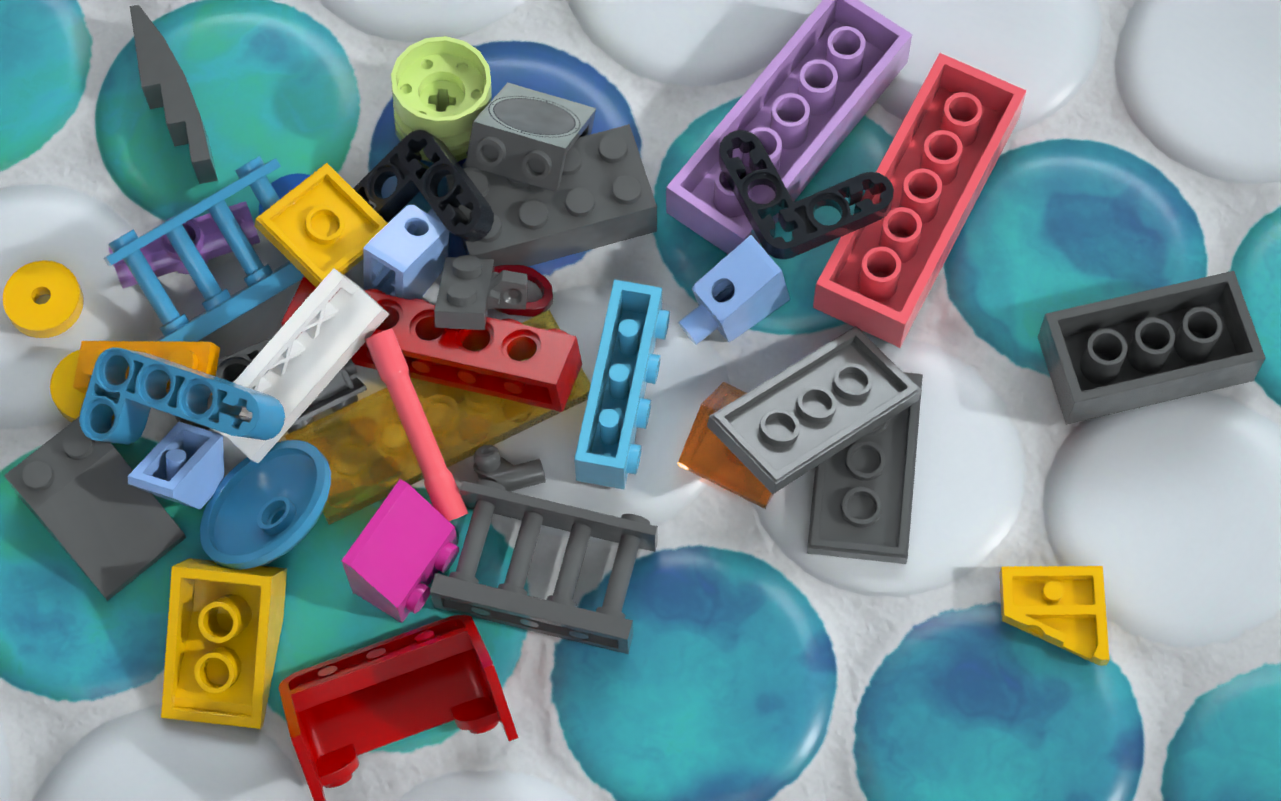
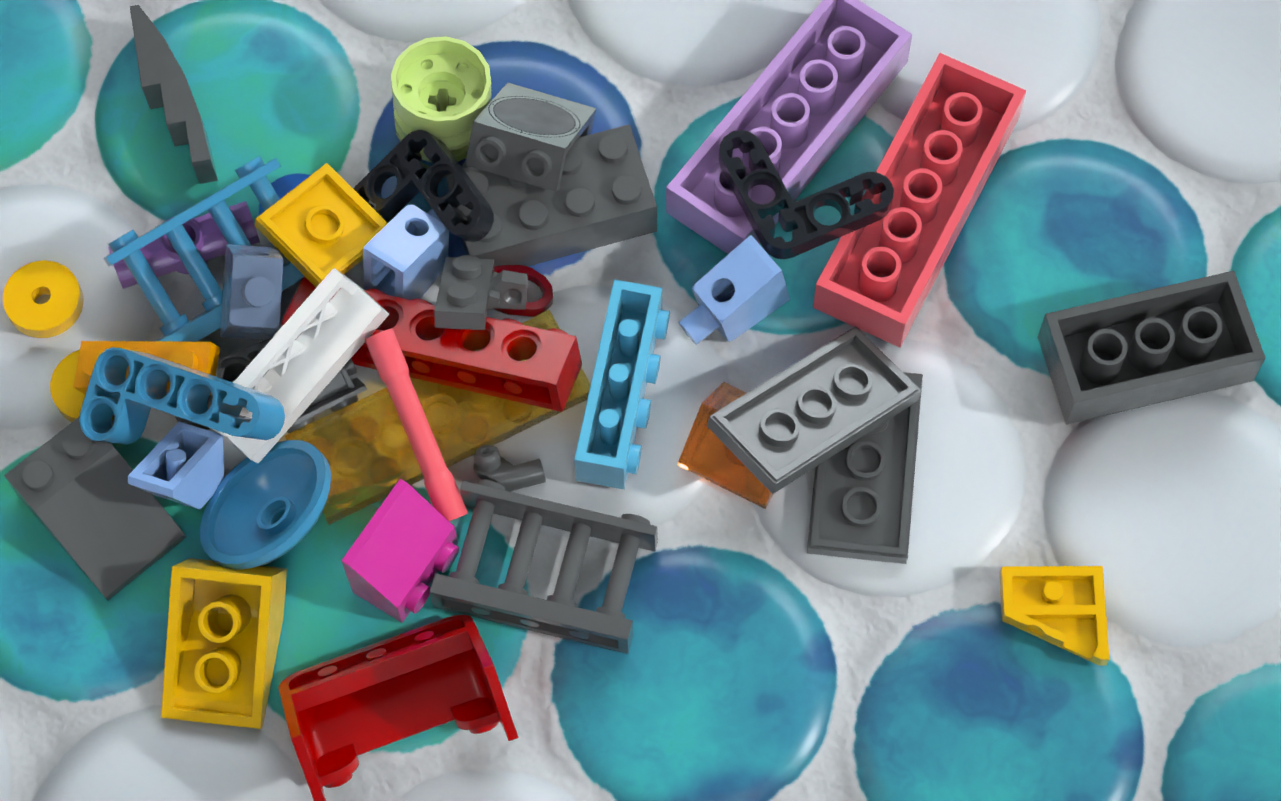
(251, 292): none -> sand blue torso

